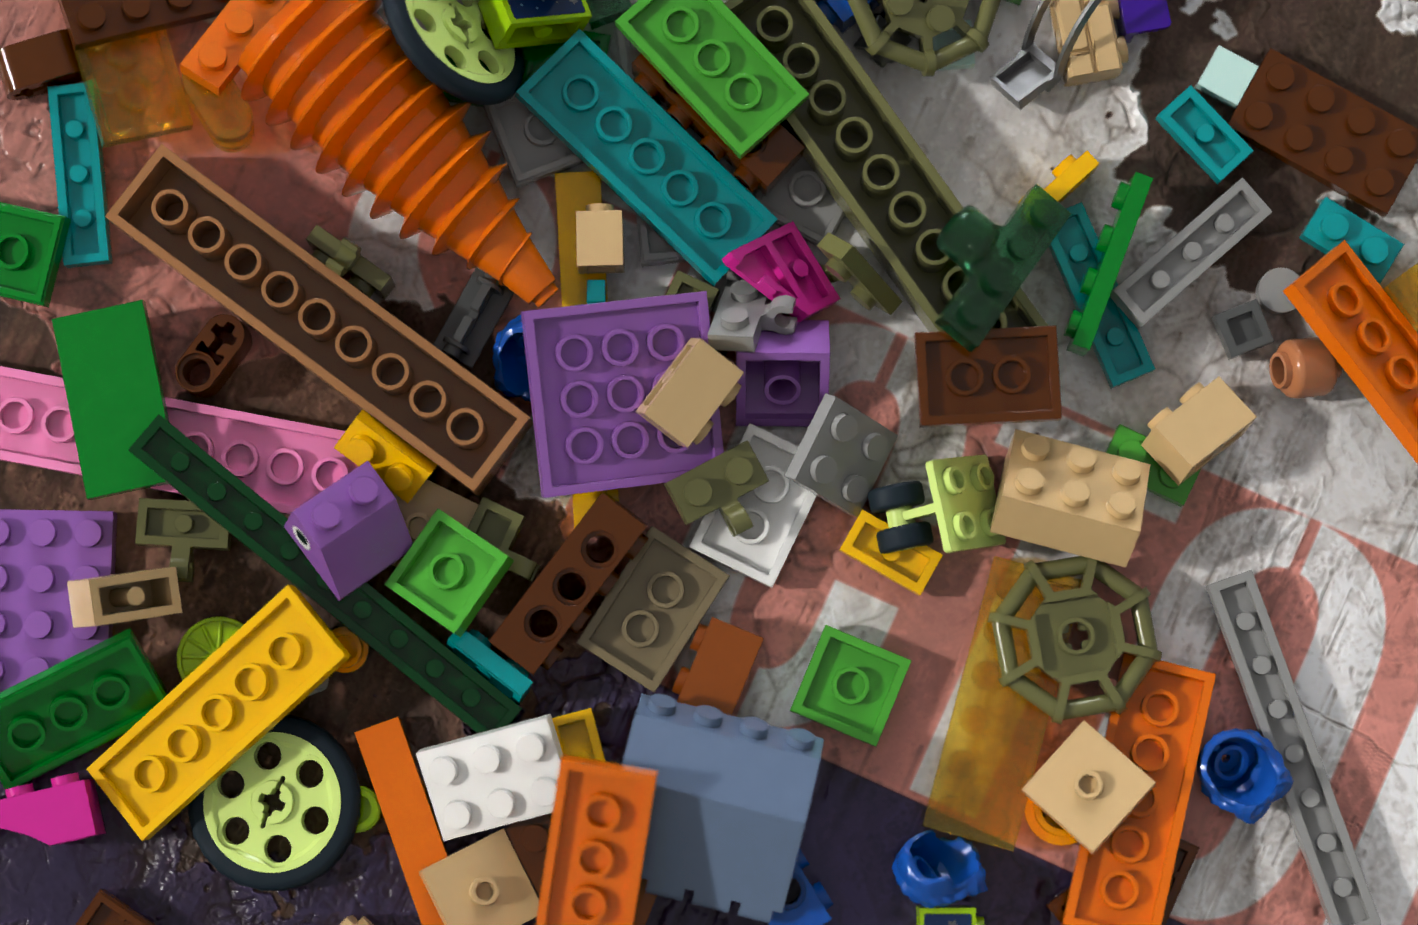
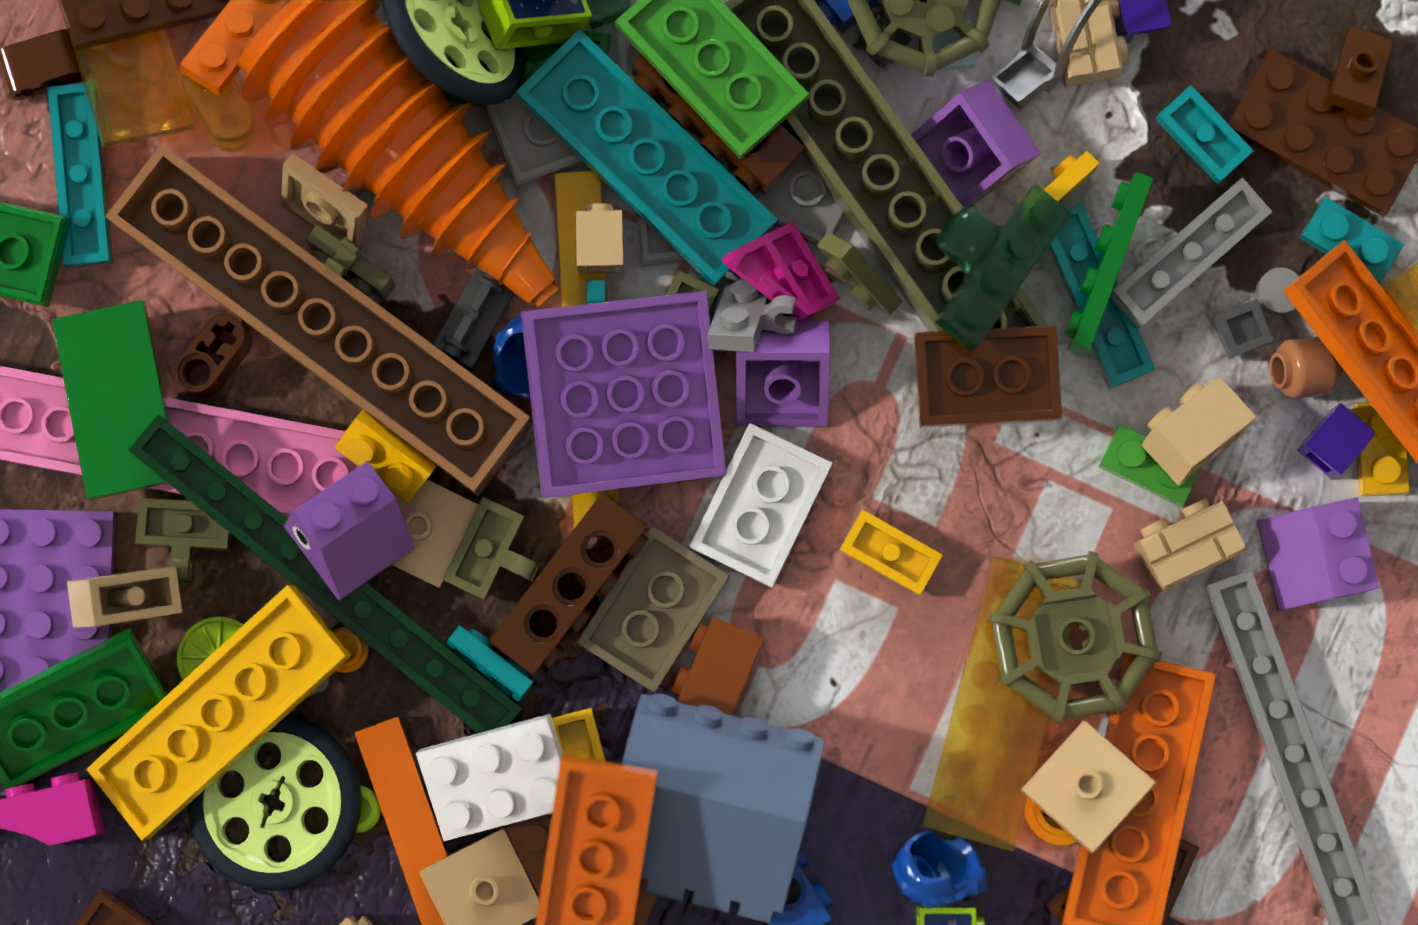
(322, 201): none -> tan plate
(449, 572): bright green plate -> none
(691, 393): tan brick -> none
(718, 486): olive plate -> none
(841, 455): light grey plate -> none
(850, 685): bright green plate -> none
(961, 501): yellowish green plate -> none
(975, 143): none -> medium lavender slope
(1070, 498): tan brick -> none
(1189, 545): none -> tan brick
(1226, 77): light aqua tile -> none
(1248, 776): blue hair -> none
(1318, 554): none -> medium lavender slope
(1336, 441): none -> dark purple panel
(1360, 71): none -> reddish brown plate
(1383, 461): none -> yellow plate

